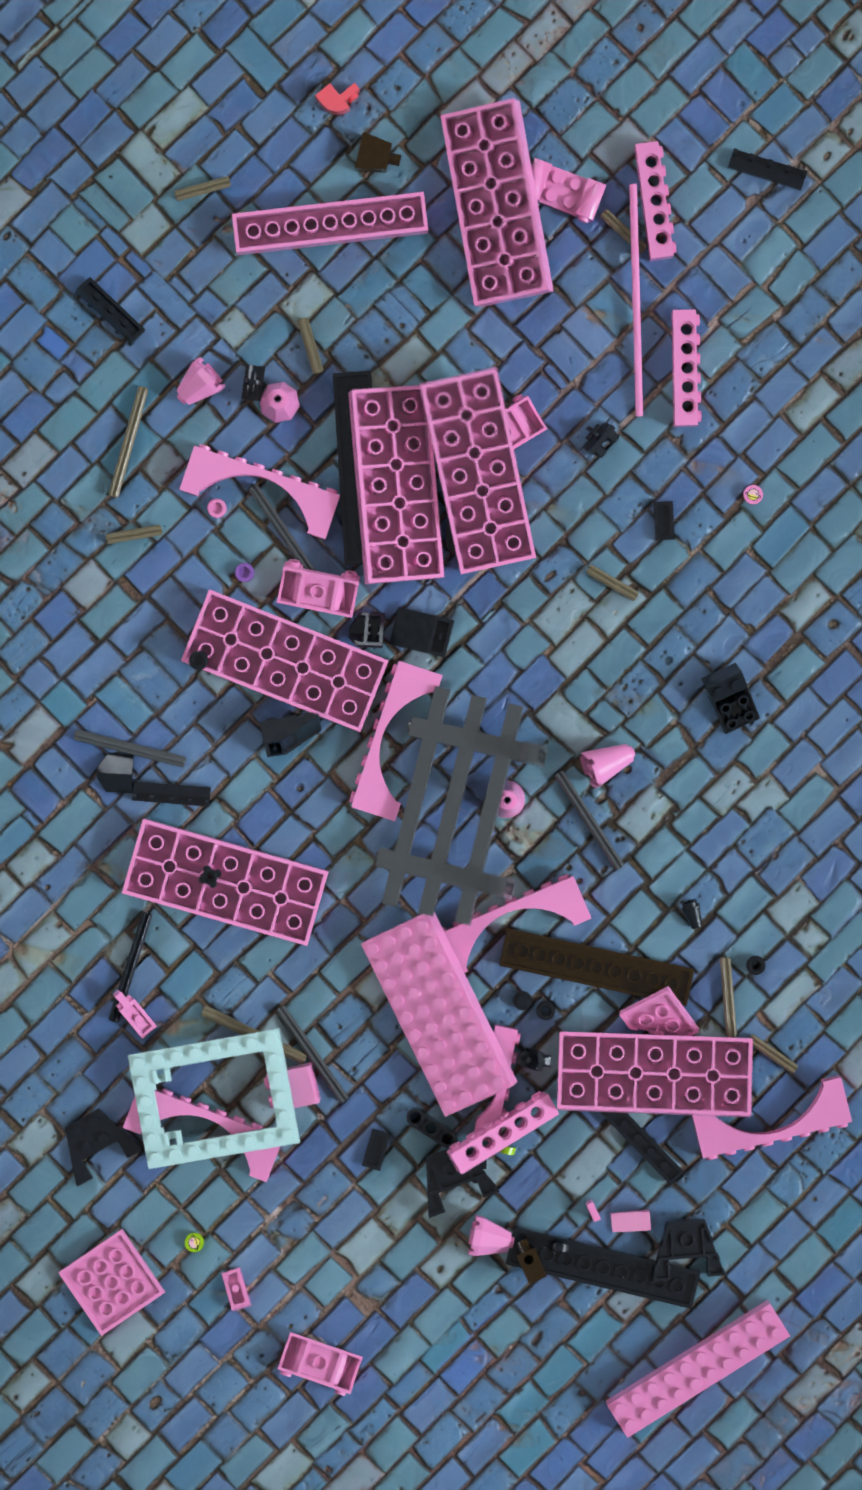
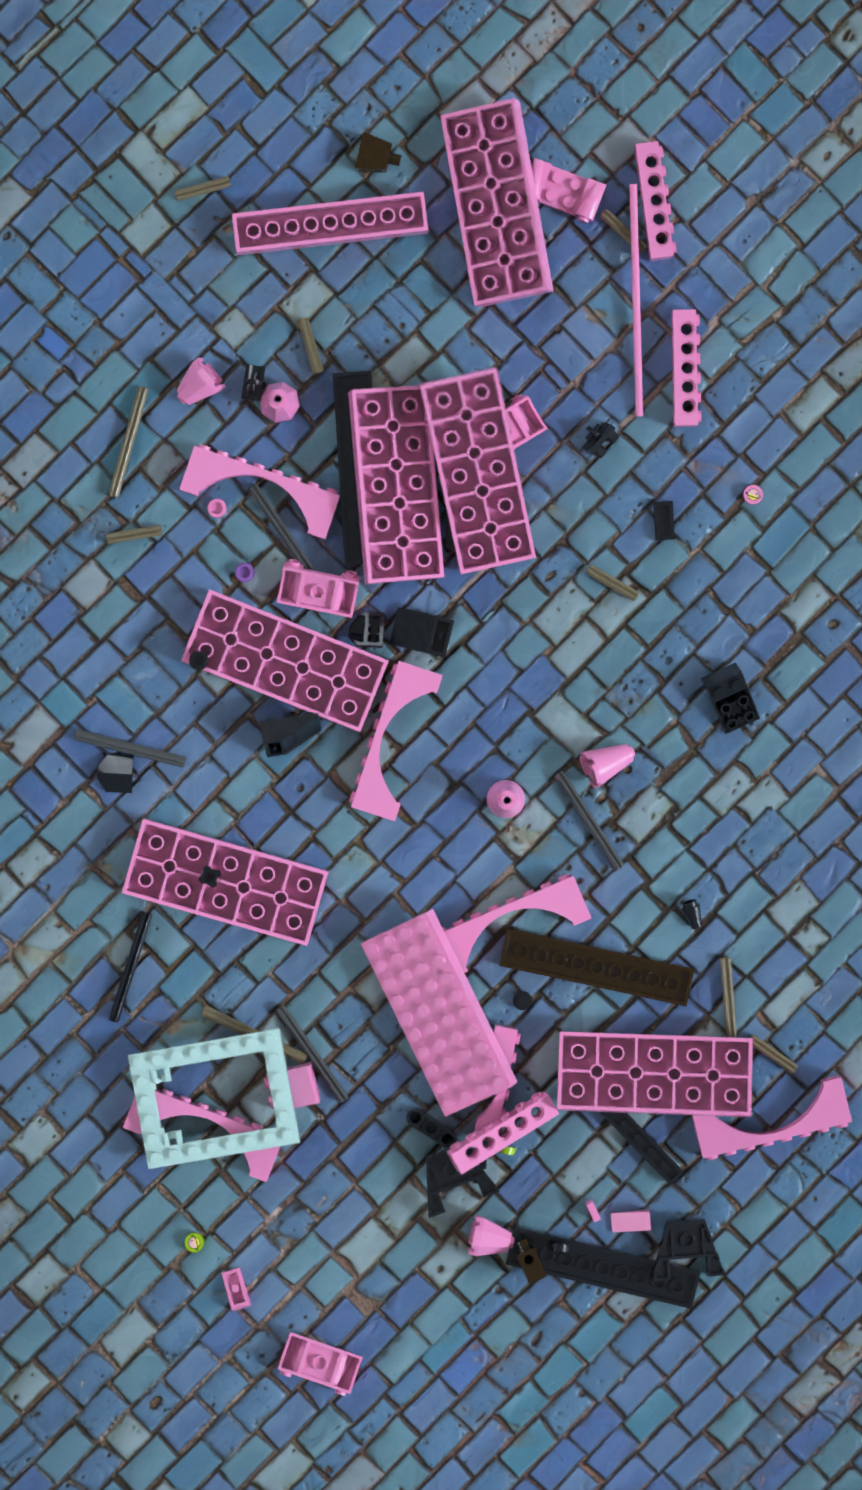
(92, 1135): black wing -> none
(110, 311): black hinge -> none
(111, 1282): bright pink plate -> none
(134, 1014): bright pink hinge -> none
(171, 793): black hinge -> none
(336, 103): coral brick -> none
(376, 1149): black tile -> none
(468, 741): dark grey fence -> none
(533, 1059): black hips -> none
(550, 1014): black plate -> none
(660, 1015): bright pink plate -> none
(697, 1368): bright pink brick -> none
(760, 969): black plate -> none
(767, 169): black hinge -> none

